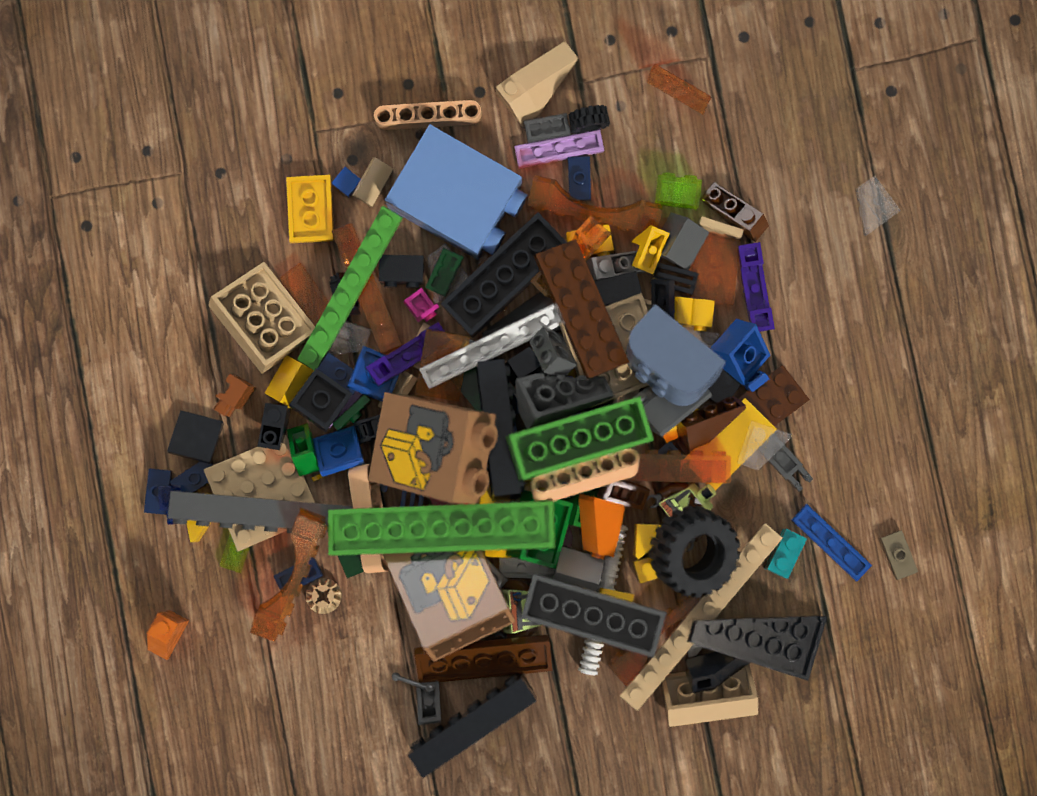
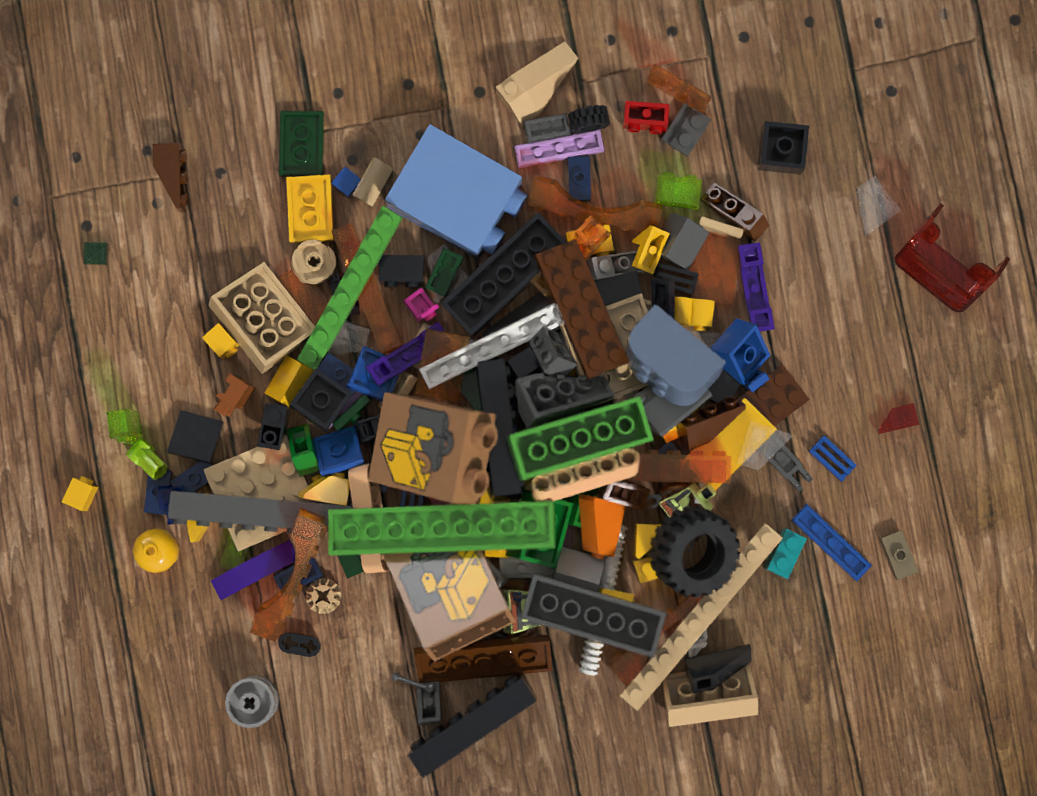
(80, 493): none -> yellow brick
(95, 253): none -> clear green tile
(124, 426): none -> clear neon green brick
(143, 455): none -> lime piece
(155, 550): none -> yellow cylinder
(165, 633): orange slope -> none
(169, 165): none -> reddish brown slope
(221, 341): none -> yellow brick
(239, 705): none -> light grey wheel
(254, 569): none -> dark purple slope
(298, 650): none -> black beam
(301, 143): none -> dark green tile
(307, 273): none -> tan plate
(328, 489): none -> yellow slope
(418, 109): light nougat beam -> none
(645, 116): none -> red brick
(686, 130): none -> dark grey plate
(771, 642): black wing -> none
(783, 147): none -> black brick
(846, 471): none -> blue tile
(900, 418): none -> clear red slope
(940, 271): none -> clear red windscreen

